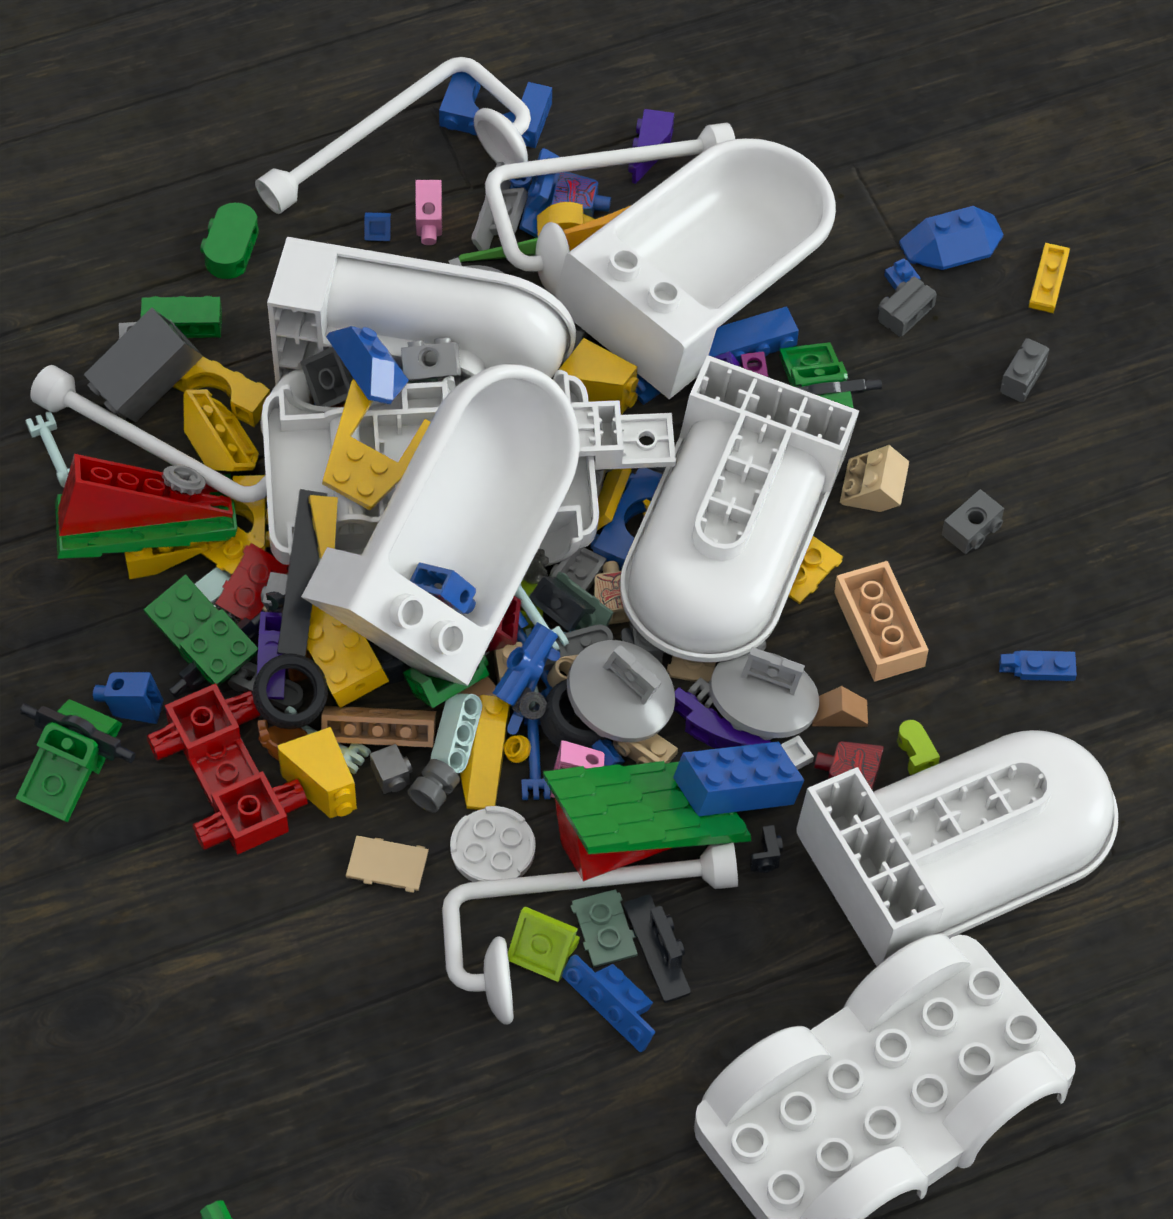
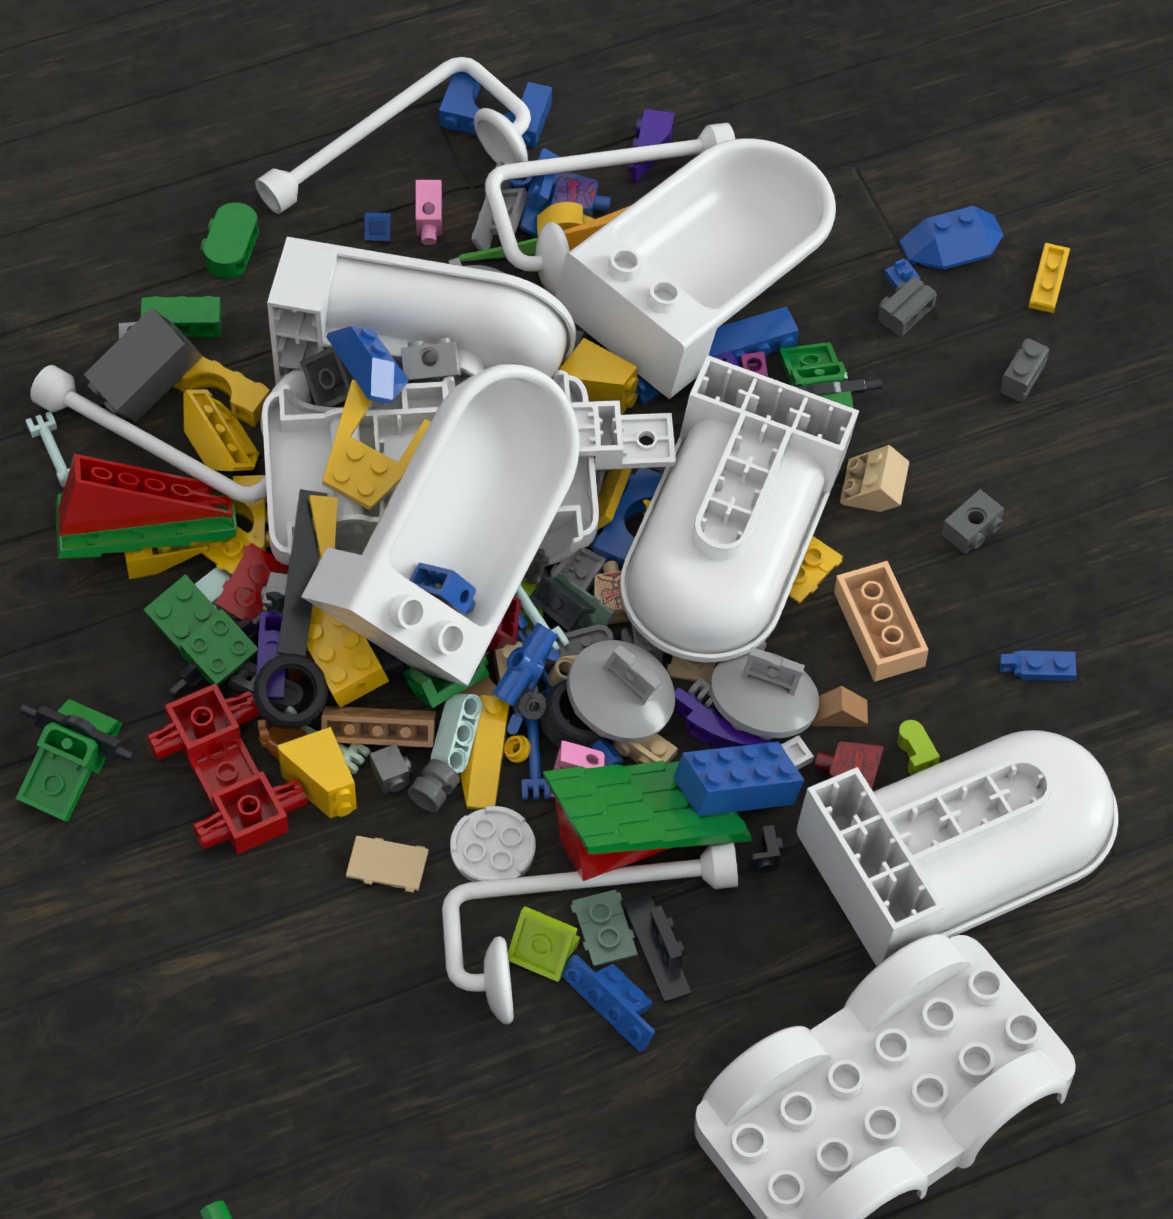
(131, 696): blue torso -> none
(183, 479): light grey gear -> none

